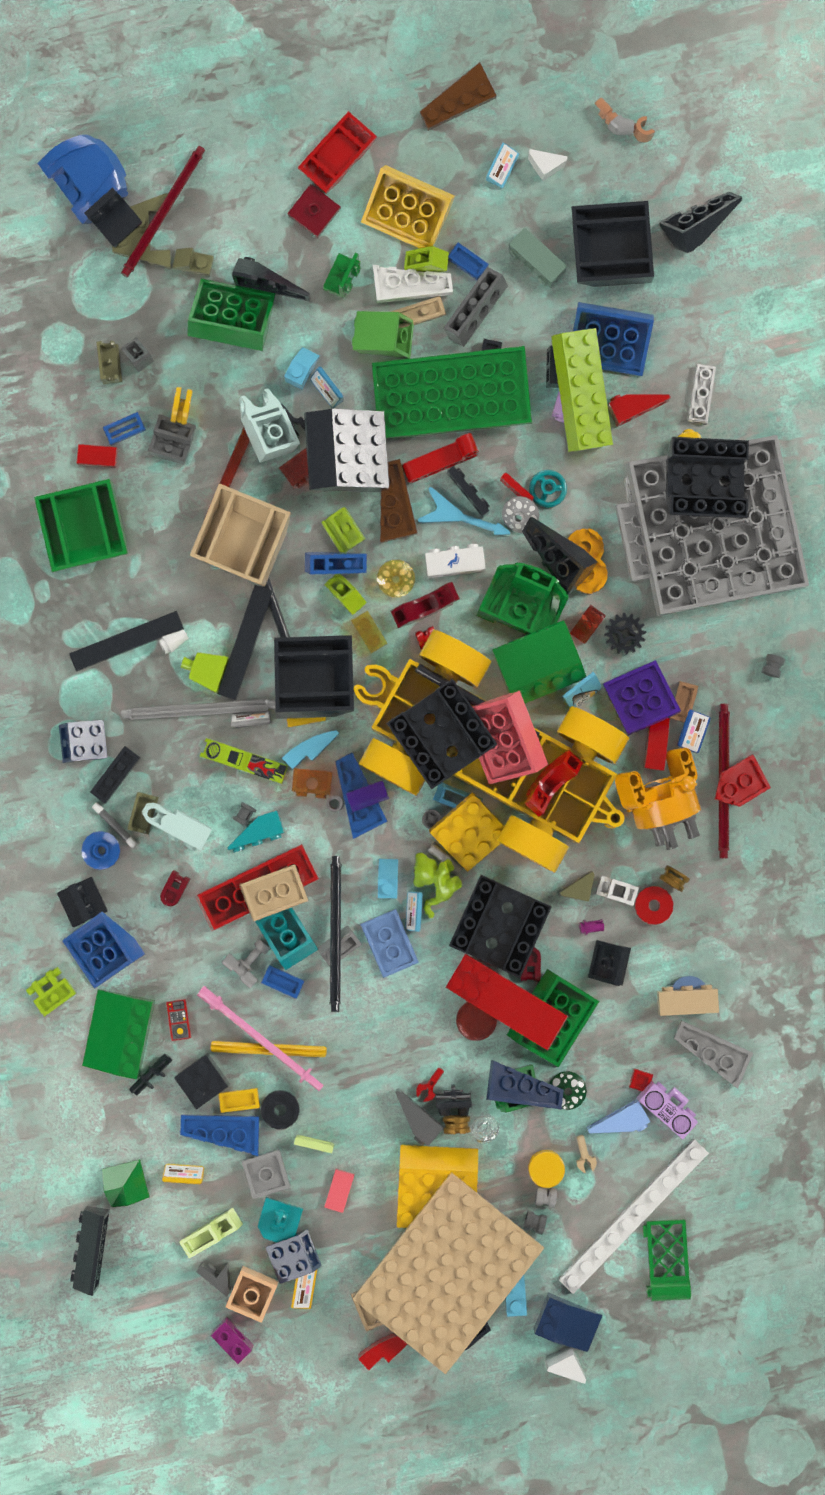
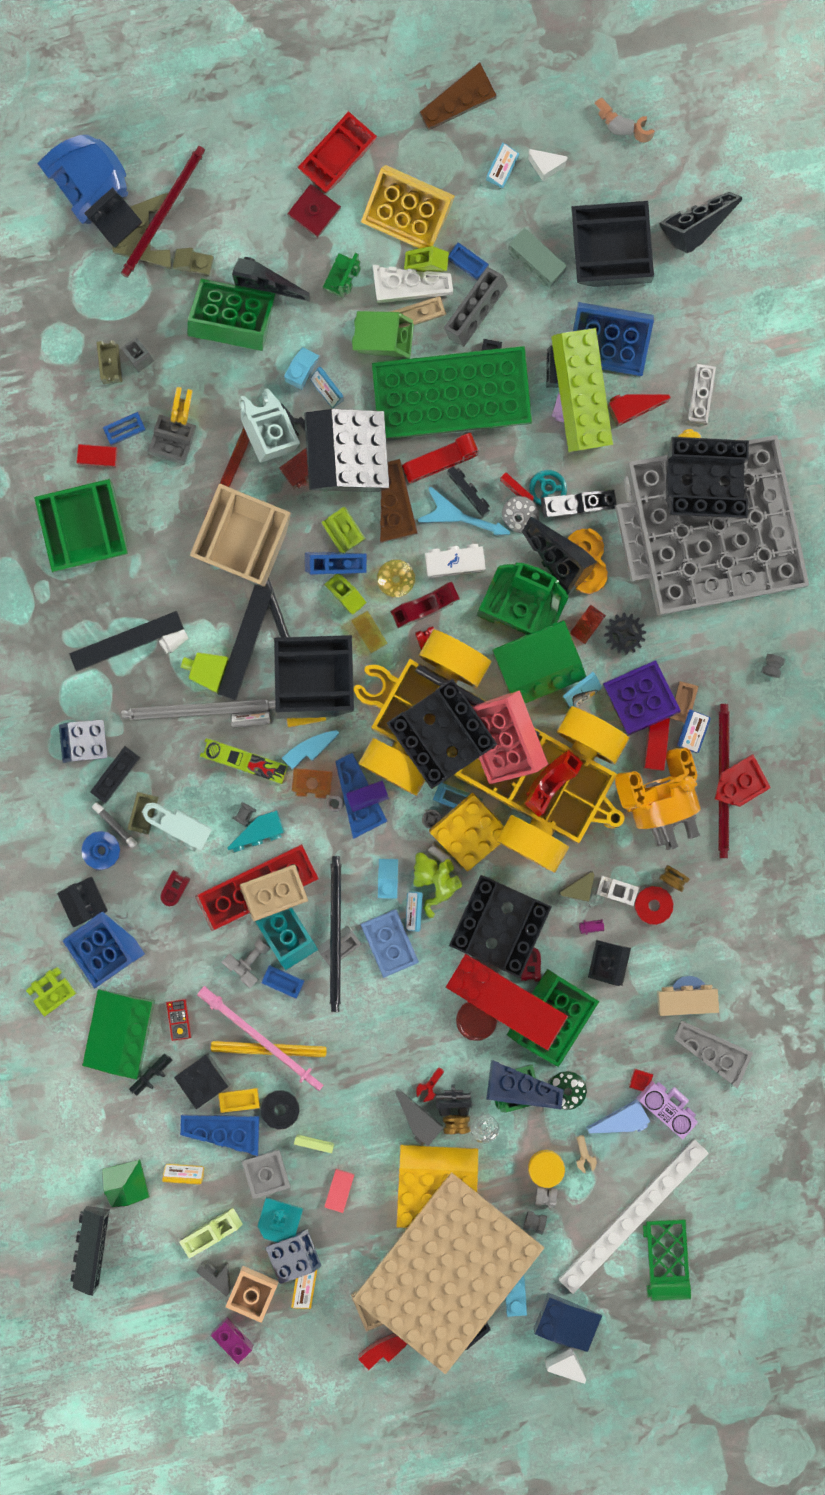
(578, 503): none -> slope

